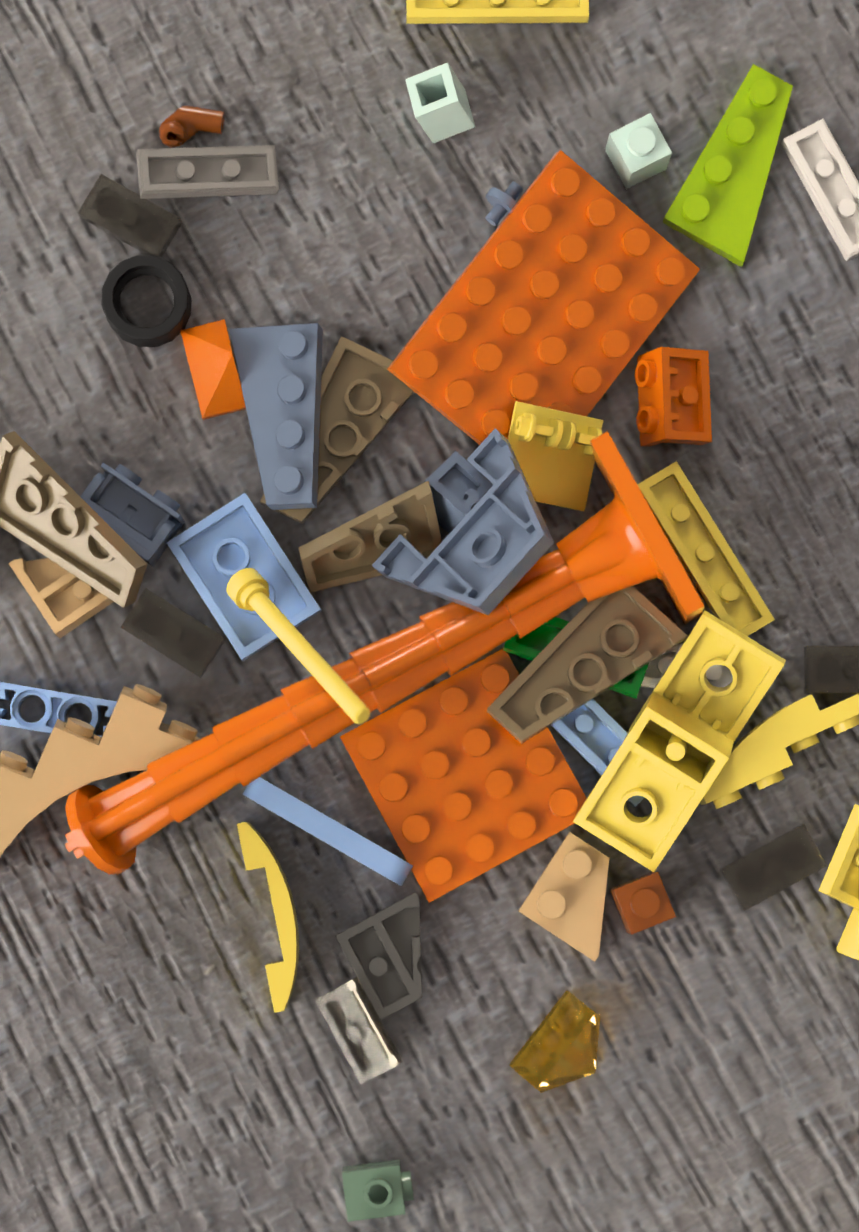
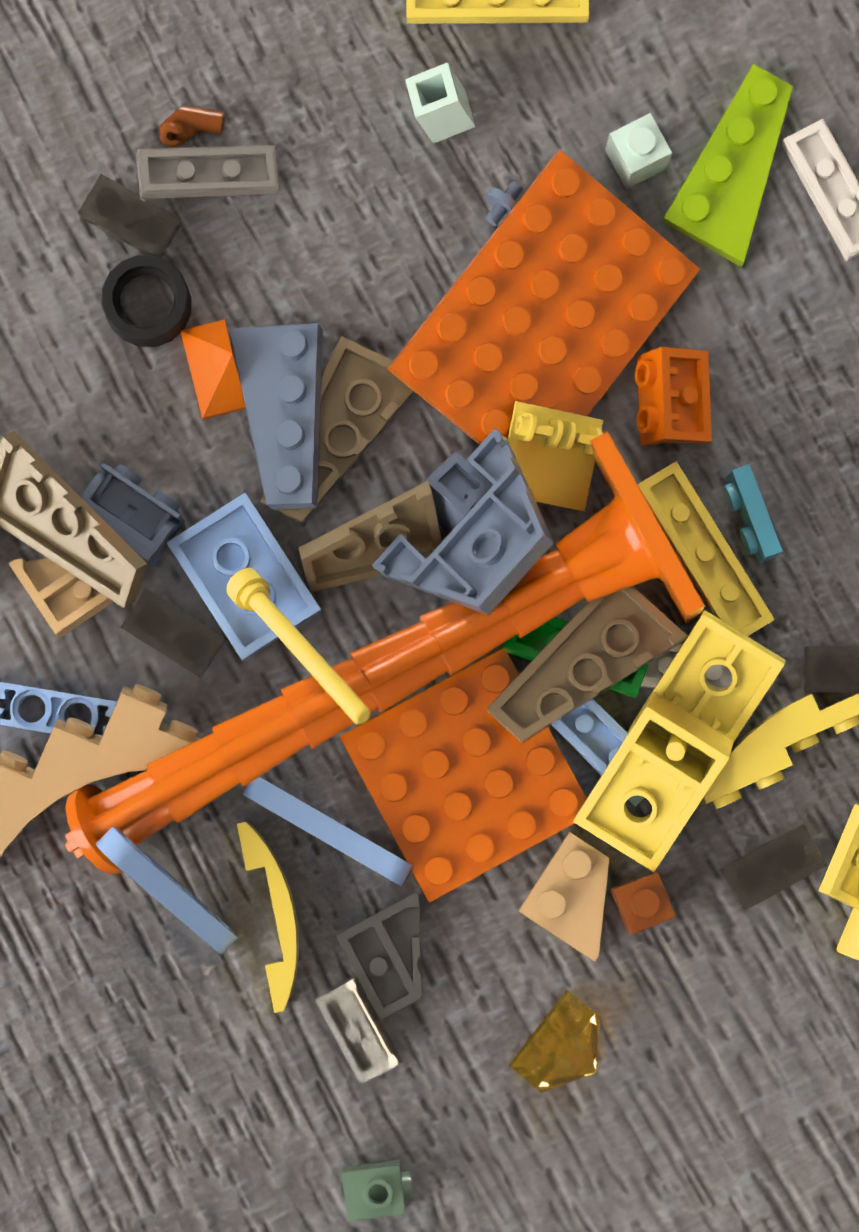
(166, 890): none -> light blue beam
(758, 531): none -> medium azure plate

